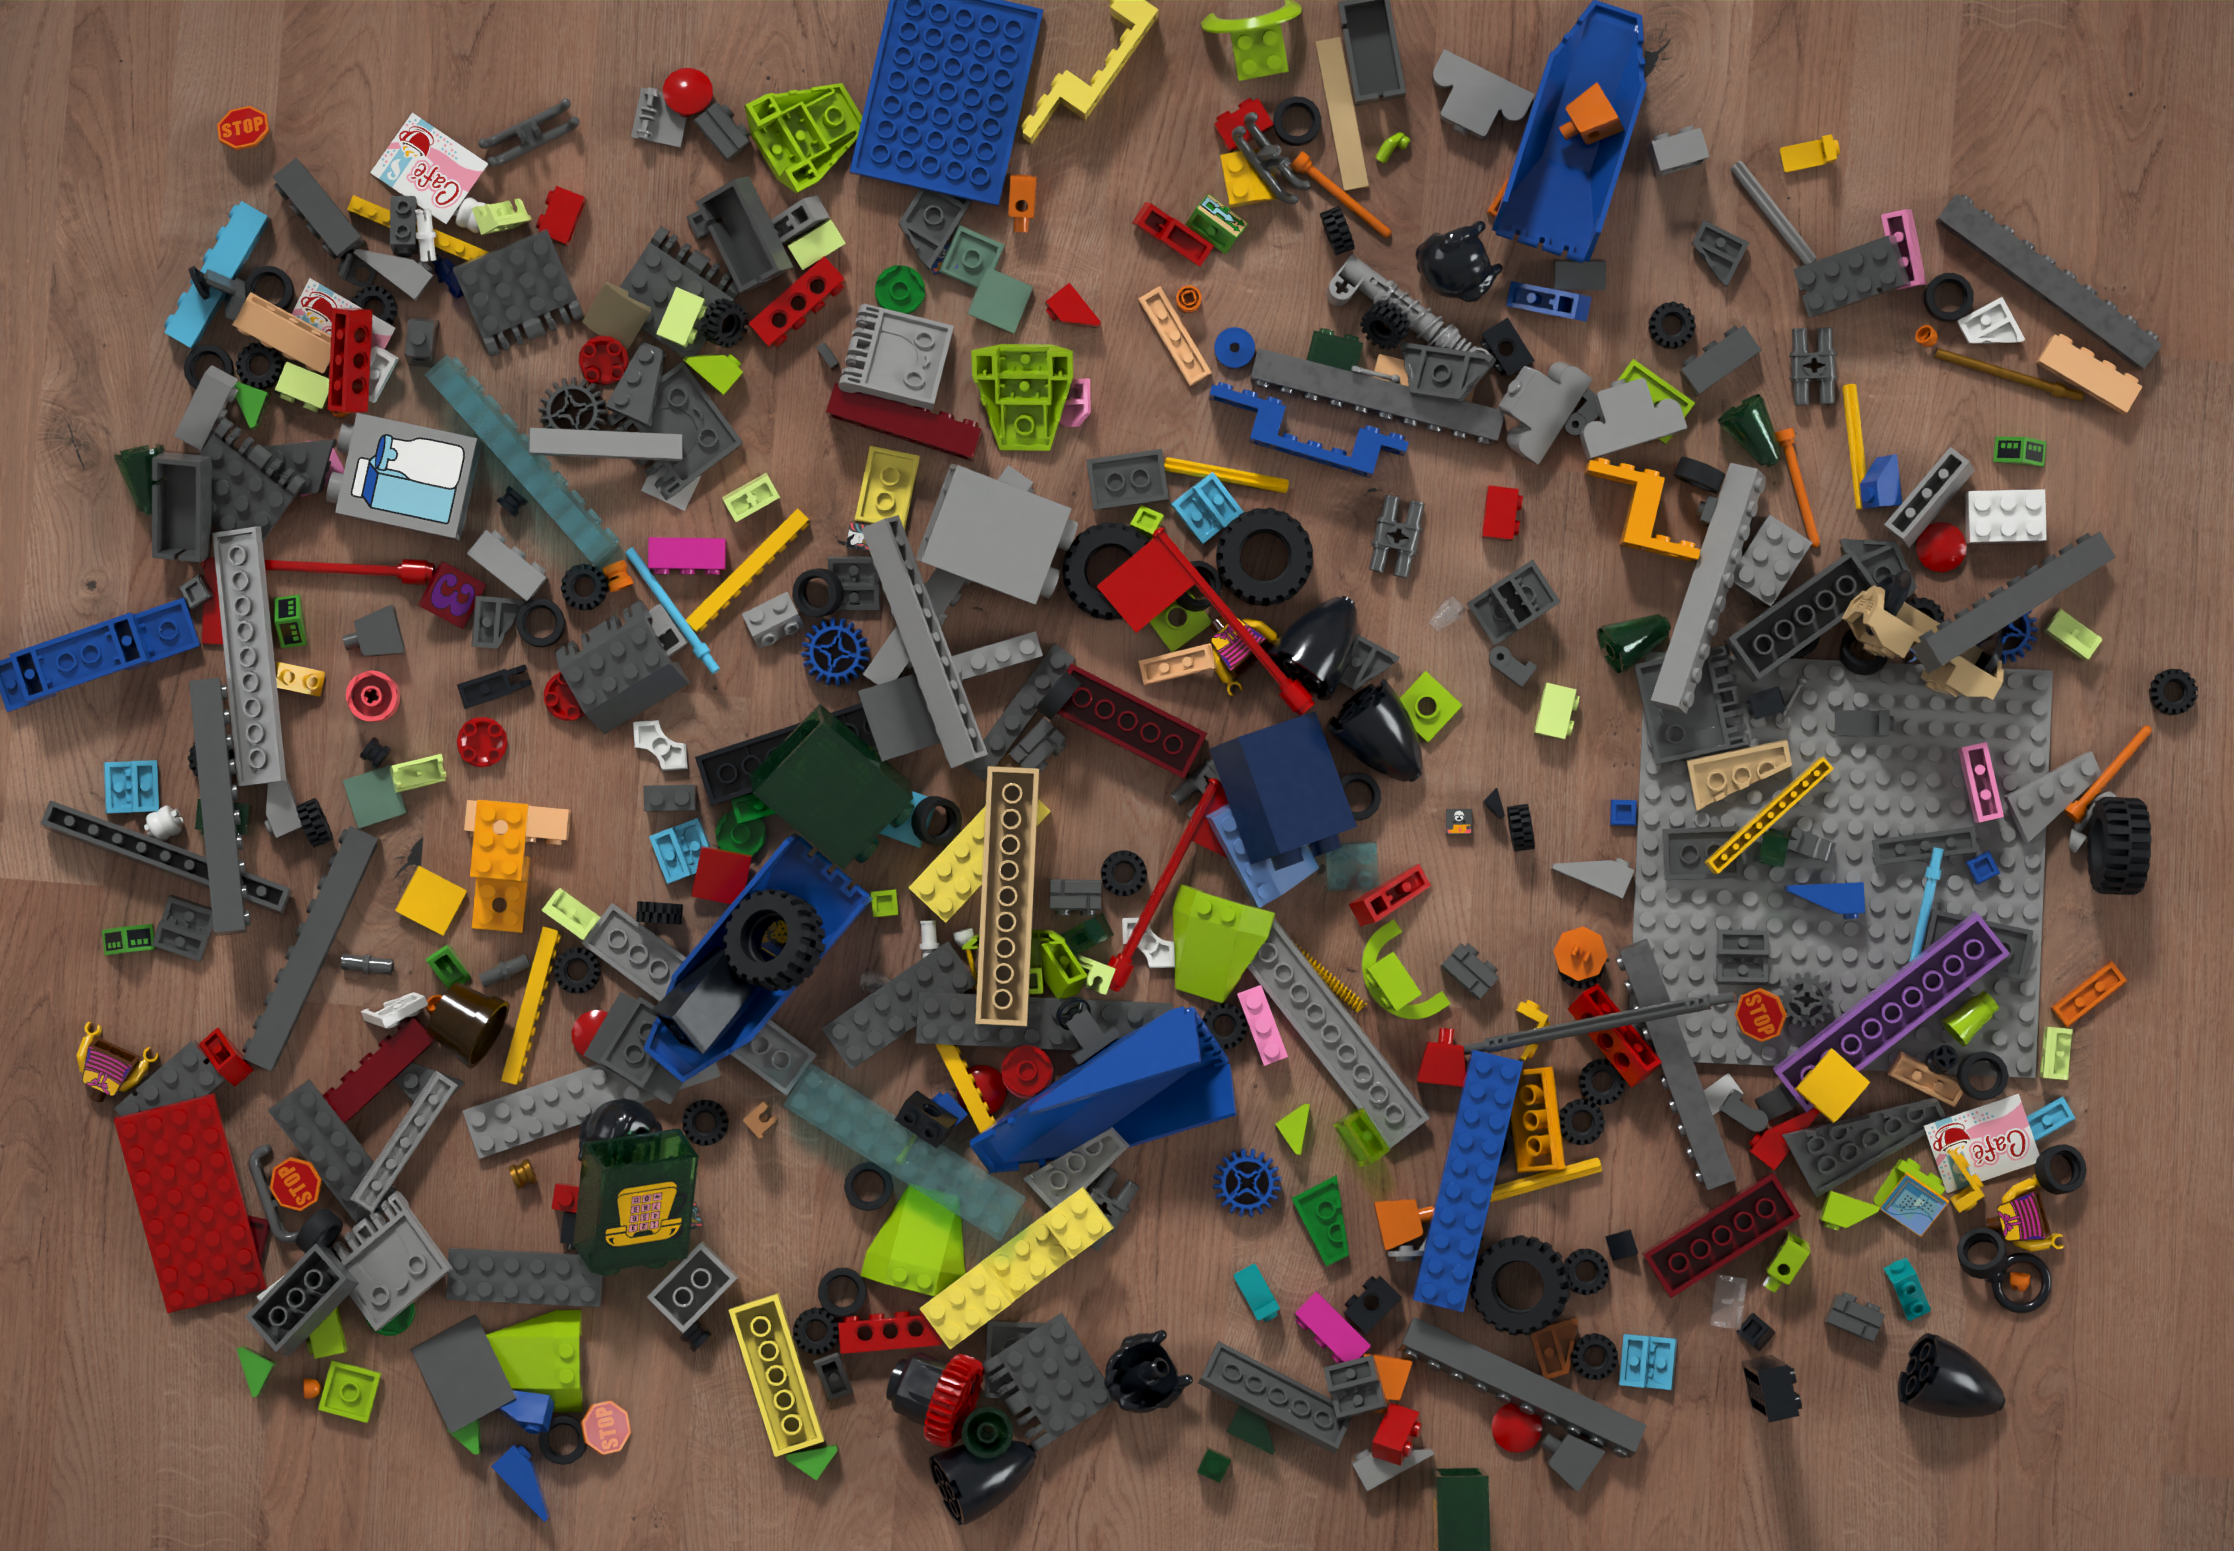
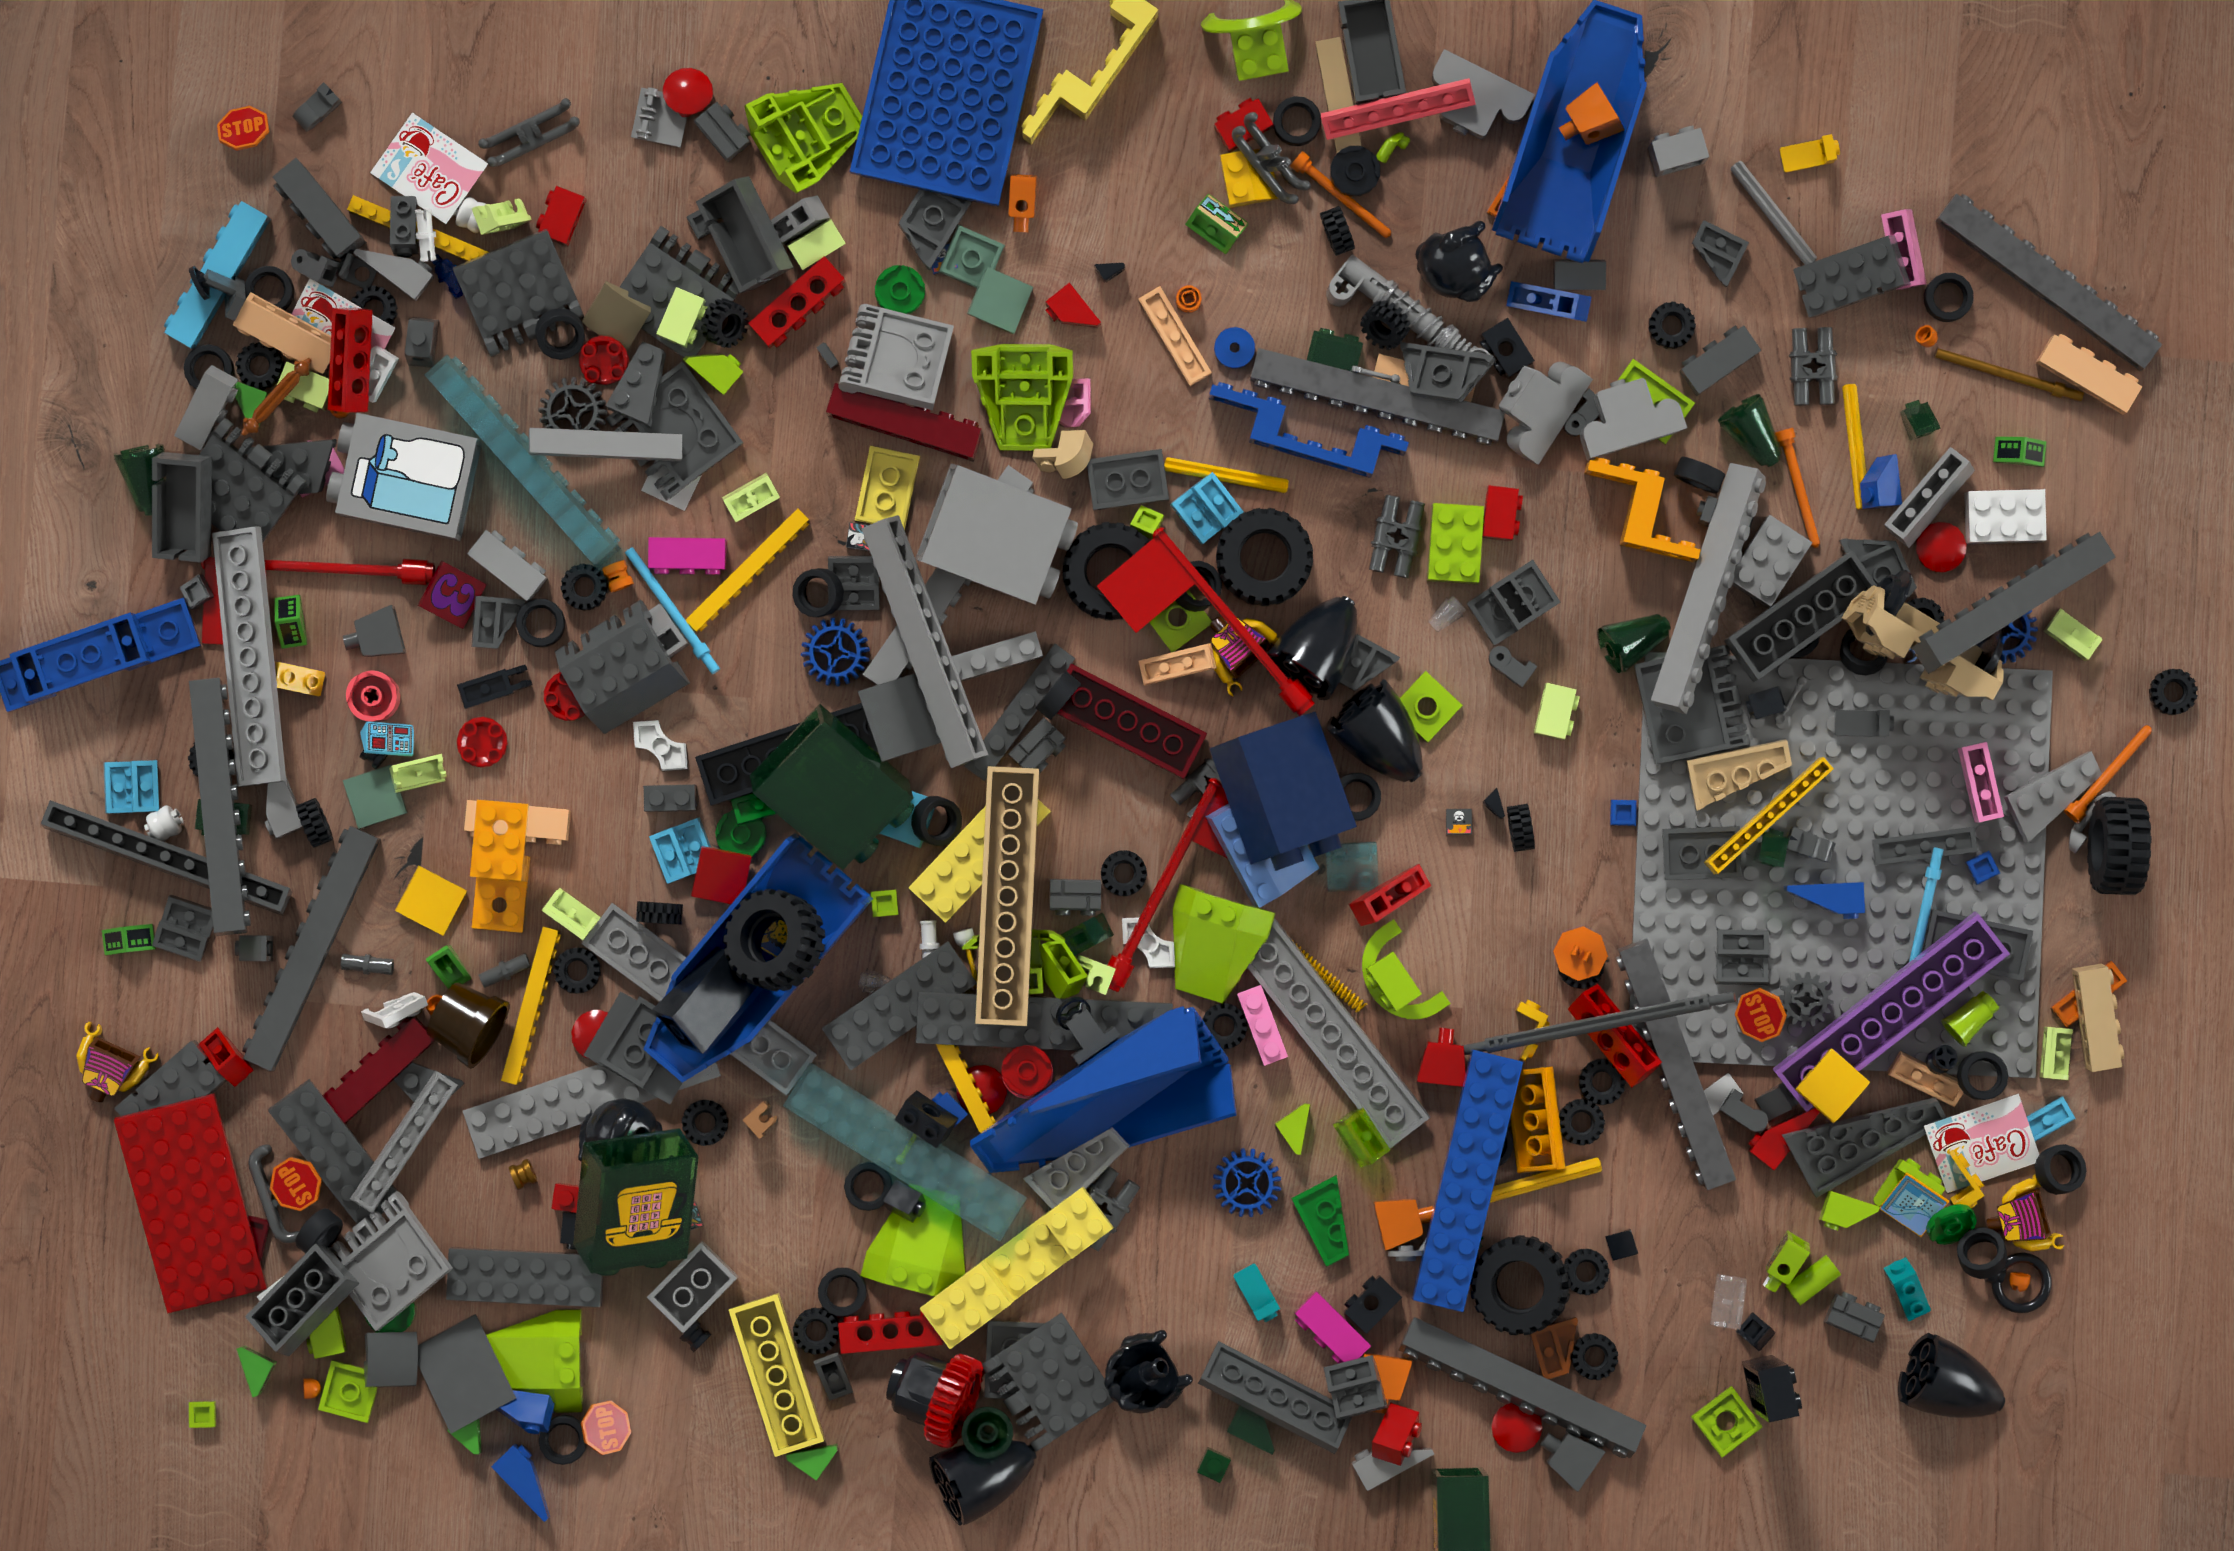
(202, 1414): none -> lime plate
(254, 948): none -> dark grey slope
(276, 397): none -> dark orange wheel
(315, 267): none -> dark grey leg
(316, 107): none -> dark grey leg
(387, 738): none -> slope
(391, 1359): none -> dark grey slope
(512, 501): black wheel -> none
(561, 352): none -> black tyre
(773, 620): light grey bracket -> none
(905, 1201): none -> black brick
(1070, 456): none -> tan brick
(1109, 270): none -> black slope
(1172, 234): red slope -> none
(1354, 171): none -> black tile
(1398, 109): none -> coral plate
(1455, 543): none -> lime brick
(1470, 971): dark grey brick -> none
(1604, 875): light grey slope -> none
(1648, 1361): medium azure slope -> none
(1721, 1234): dark red brick -> none
(1744, 1426): none -> lime piece
(1813, 1280): none -> lime pin
(1919, 420): none -> clear green slope
(1951, 1224): none -> green tile
(1991, 325): white wing -> none
(2097, 1017): none -> tan brick

